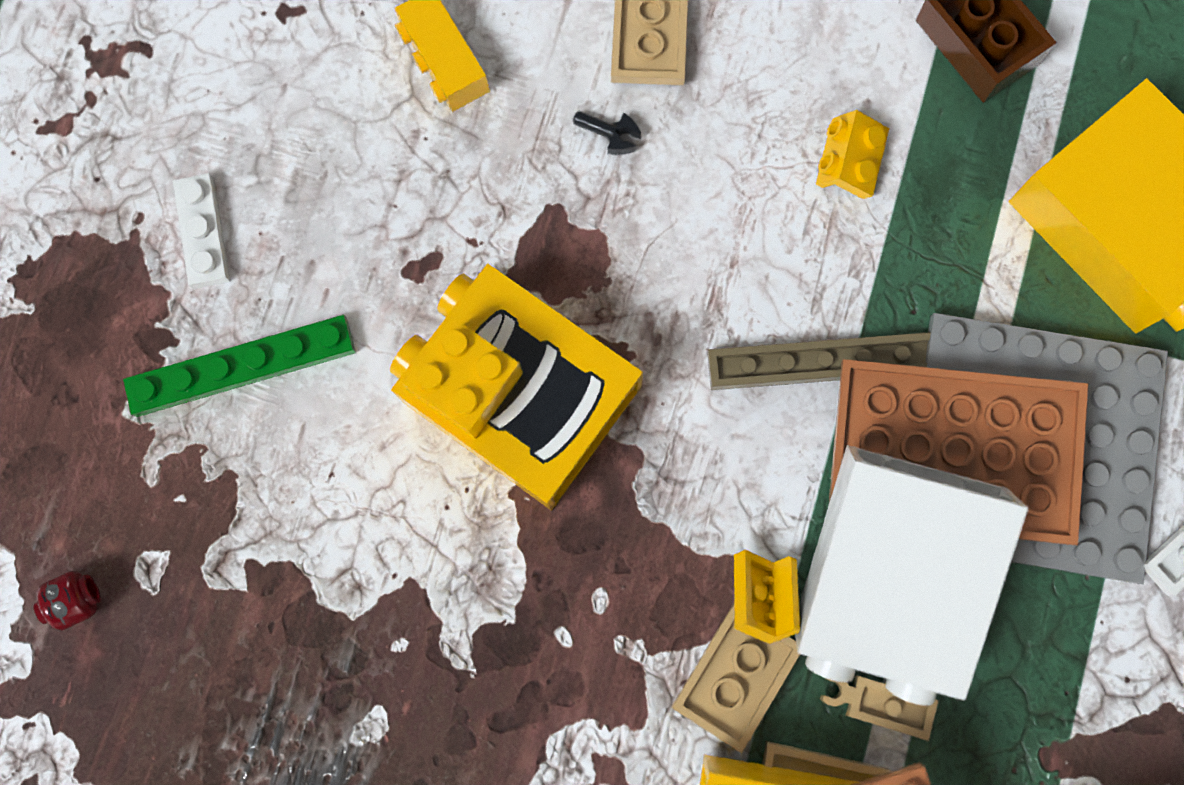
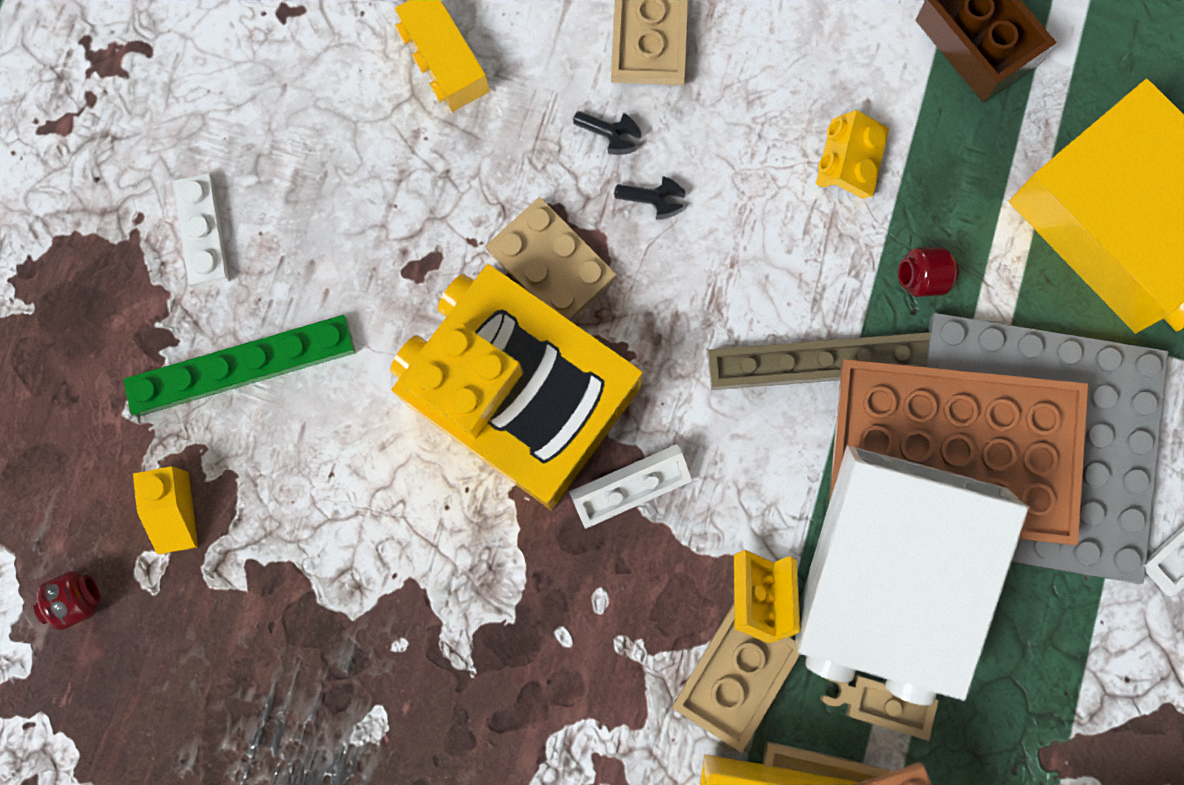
(166, 508): none -> yellow slope
(551, 260): none -> tan plate
(631, 486): none -> white plate
(654, 197): none -> black bar
(928, 271): none -> dark red head

